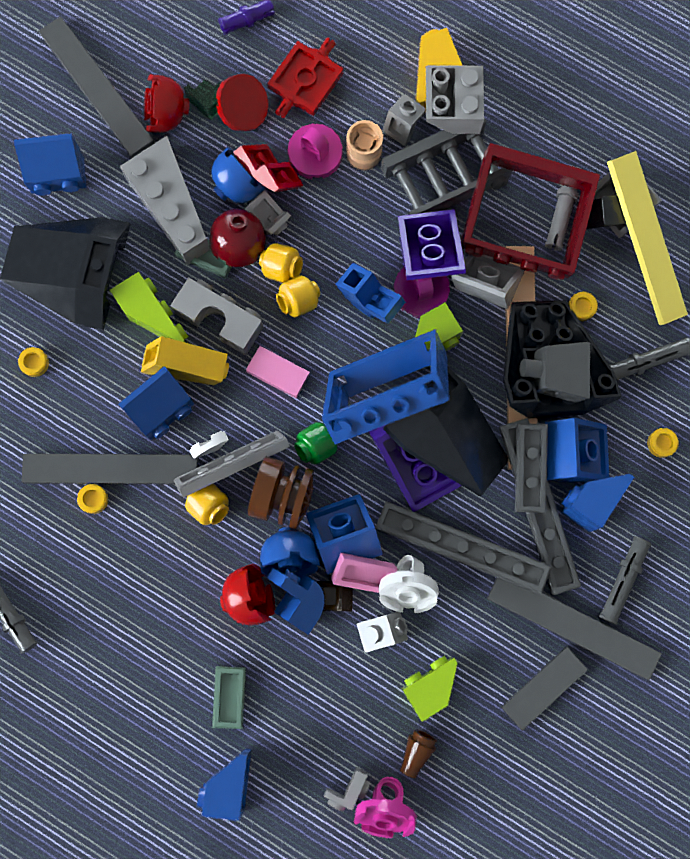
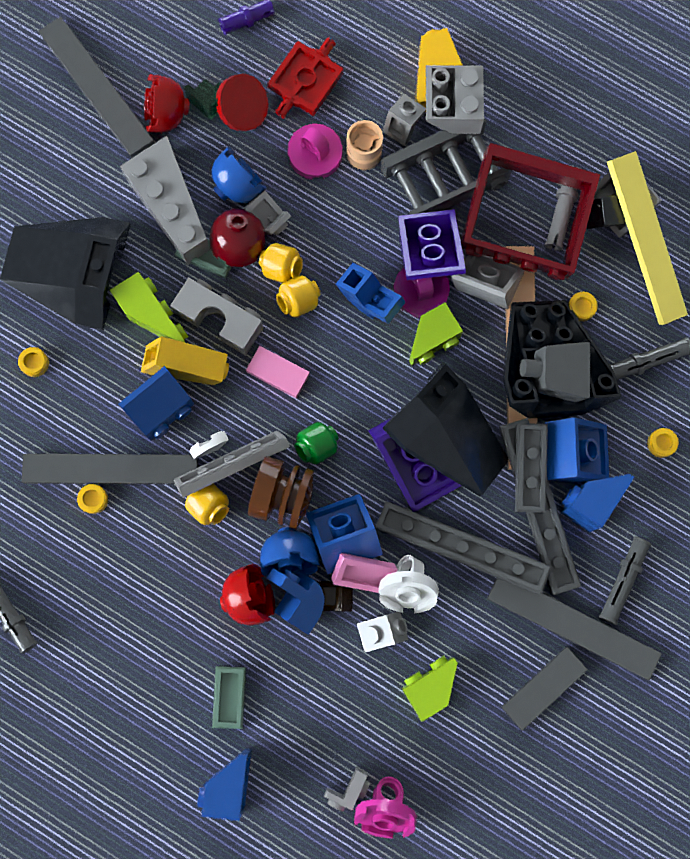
(51, 164): blue slope -> none
(265, 168): red slope -> none
(397, 403): blue window -> none
(418, 751): reddish brown cone -> none

